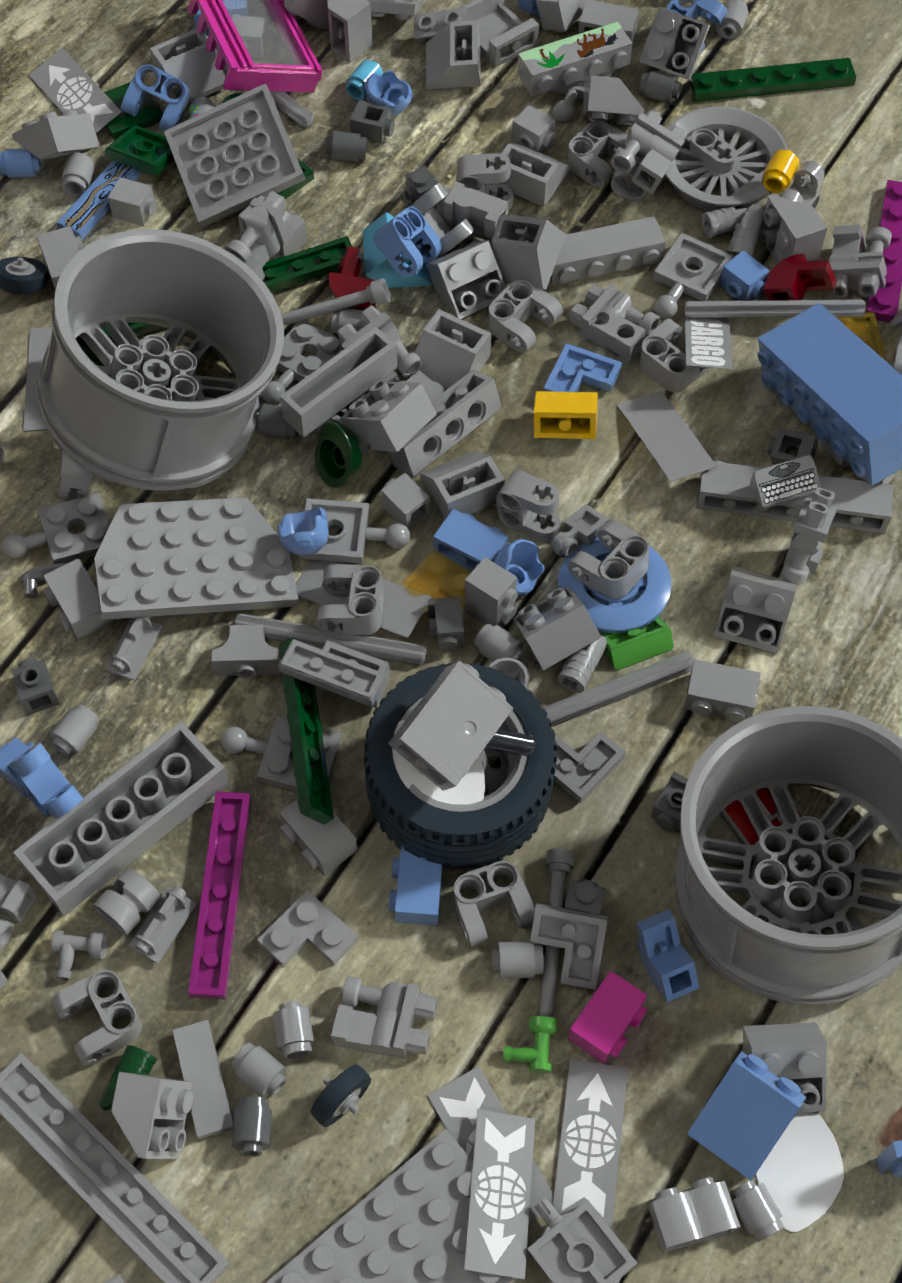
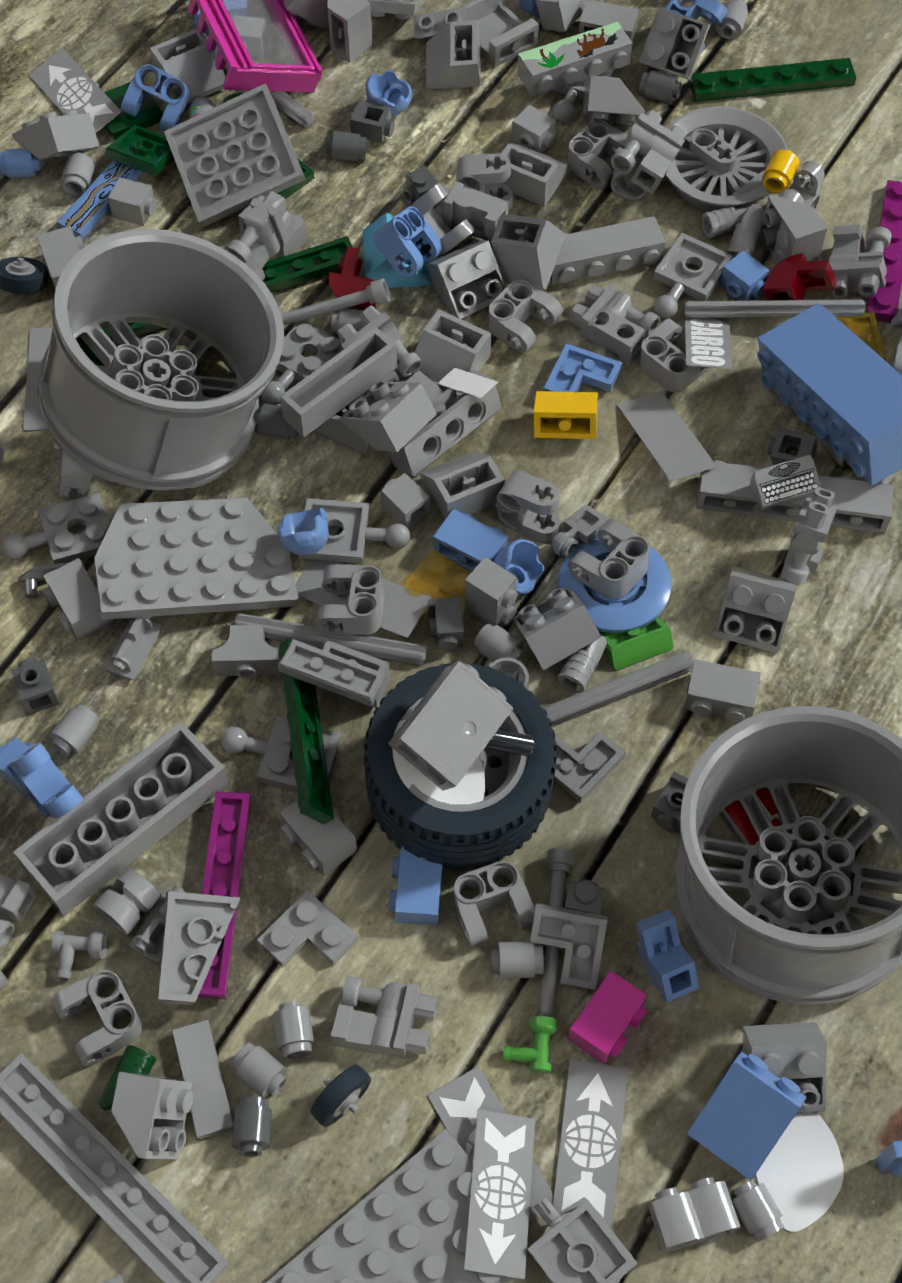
(190, 942): none -> light grey wing
(336, 455): dark green piece -> none
(357, 80): medium azure brick -> none
(468, 382): none -> white sticker

